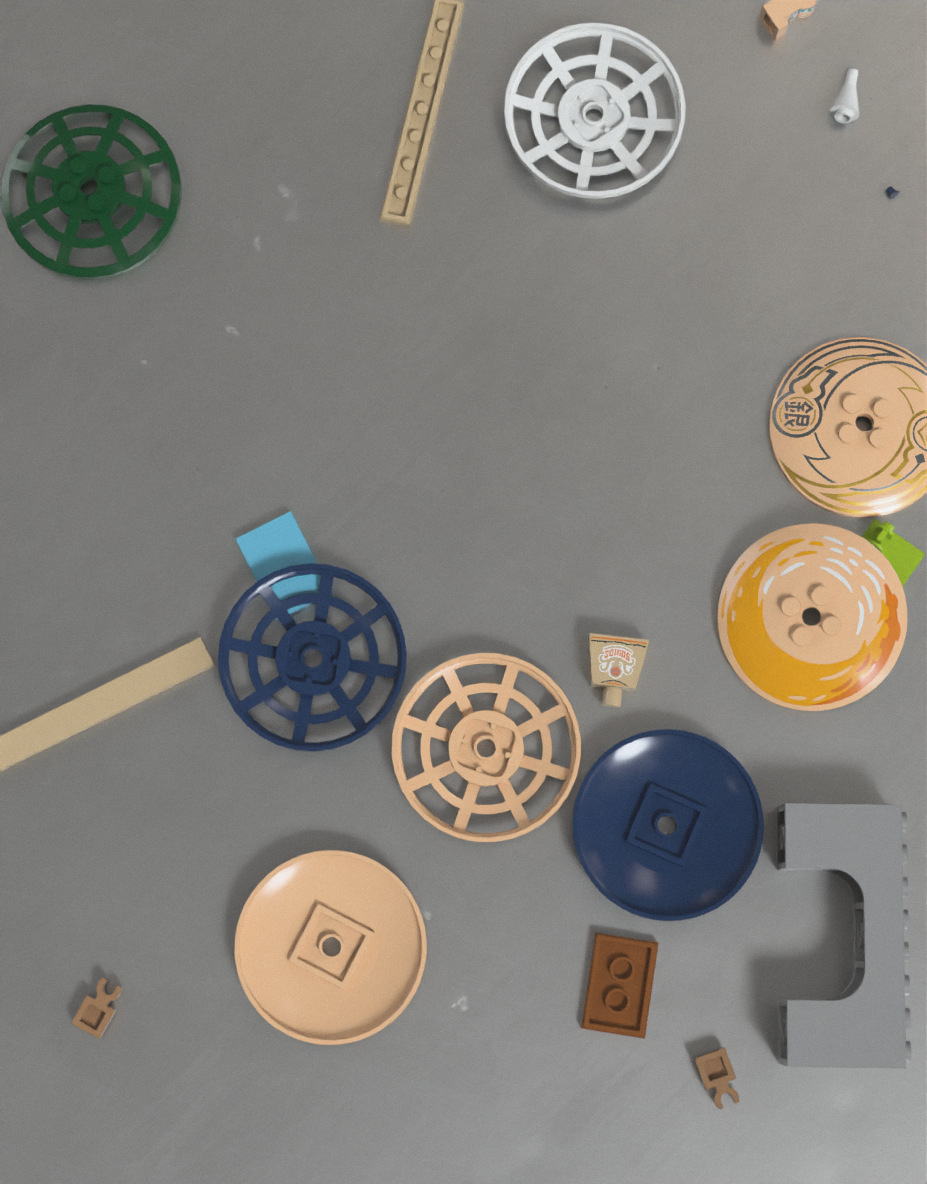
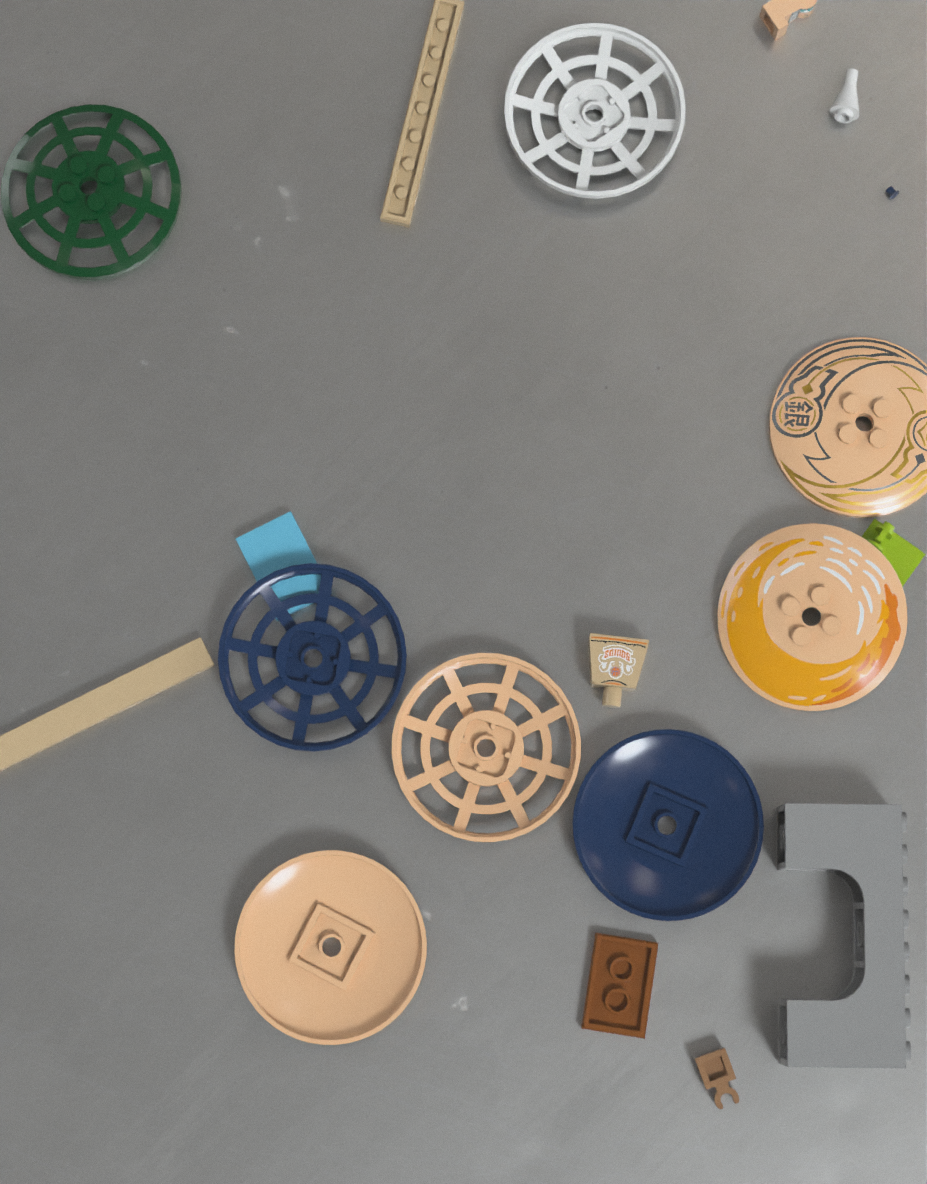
(96, 1013): medium nougat plate -> none

